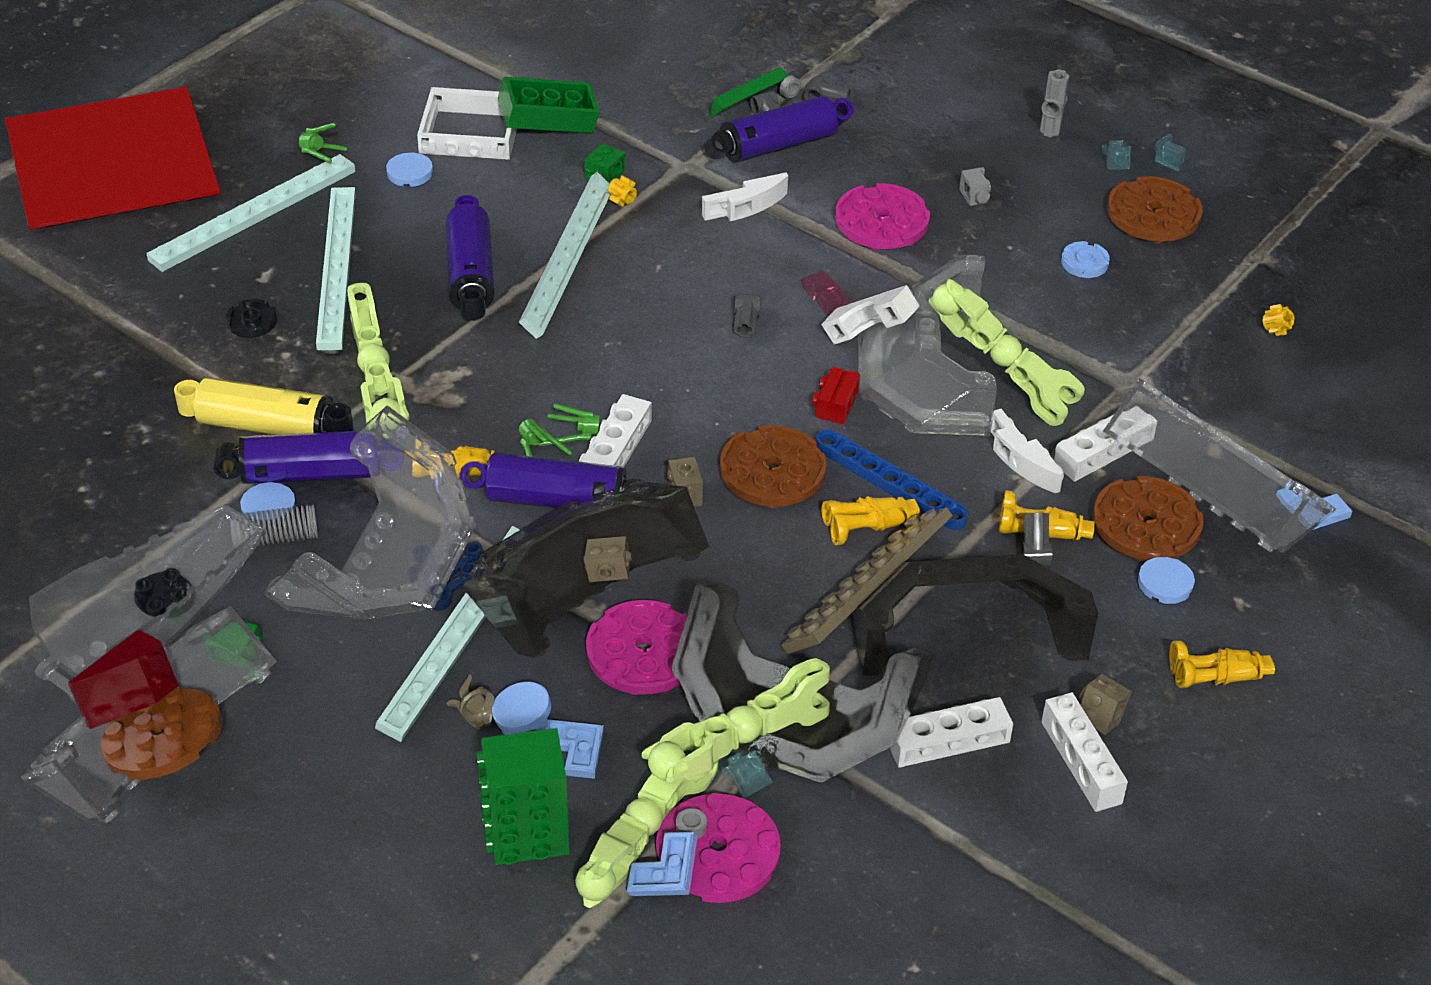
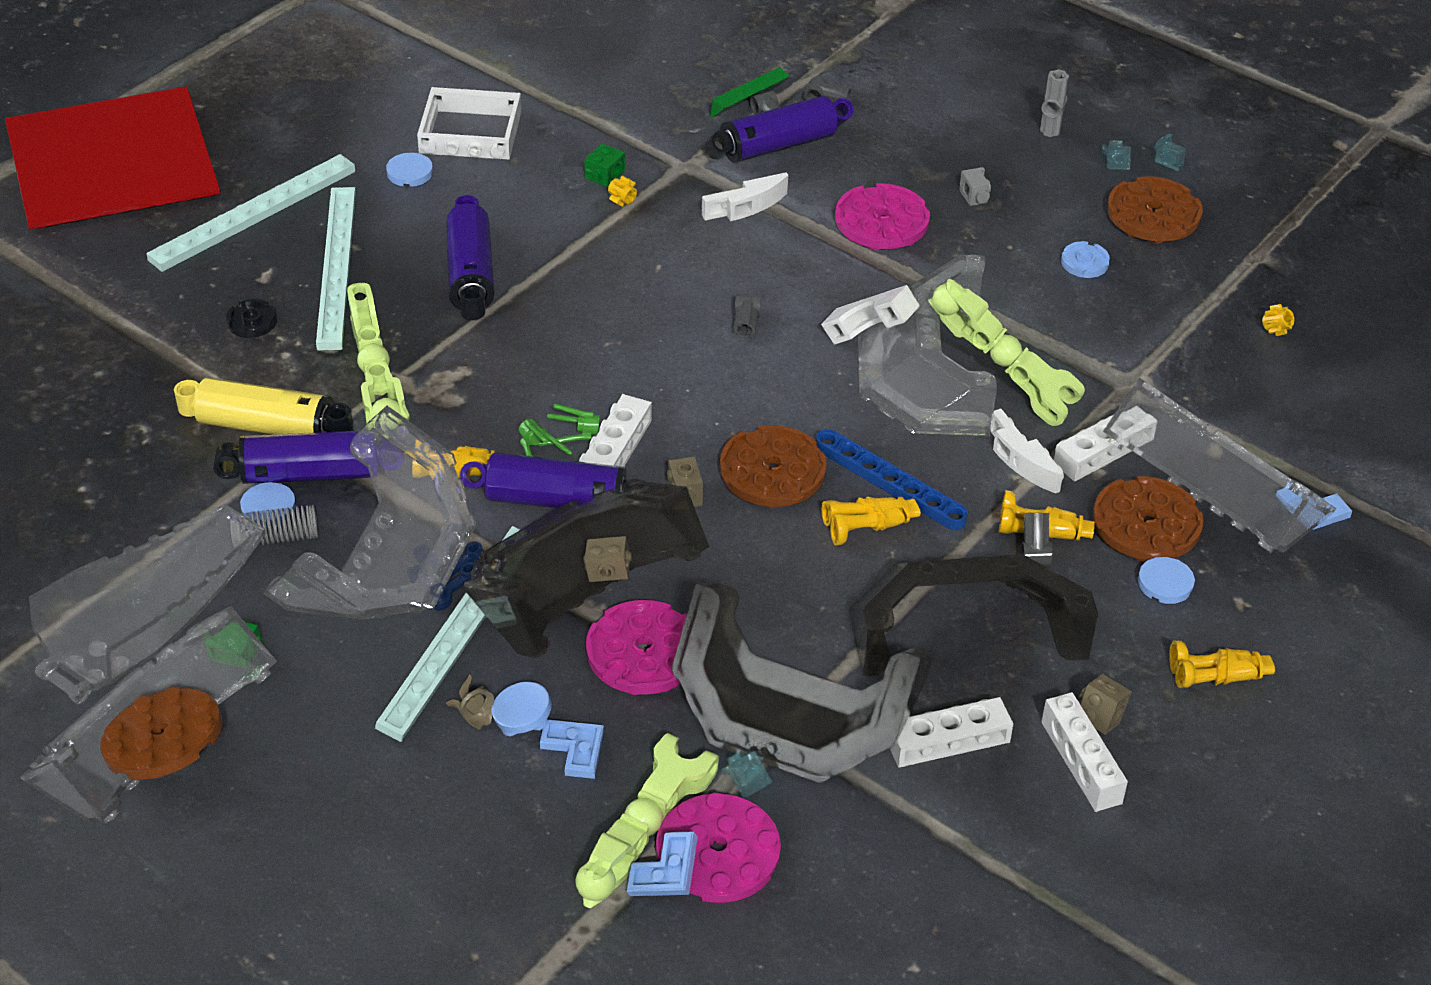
(124, 680): dark red slope -> none
(159, 591): black dish -> none
(311, 142): bright green plant -> none
(523, 796): green brick -> none
(548, 105): green brick -> none
(565, 256): light aqua plate -> none
(692, 821): light grey tile -> none
(715, 737): yellowish green piece -> none
(790, 87): light grey tile -> none
(825, 290): clear pink slope -> none
(836, 395): red brick -> none
(868, 578): dark tan plate -> none

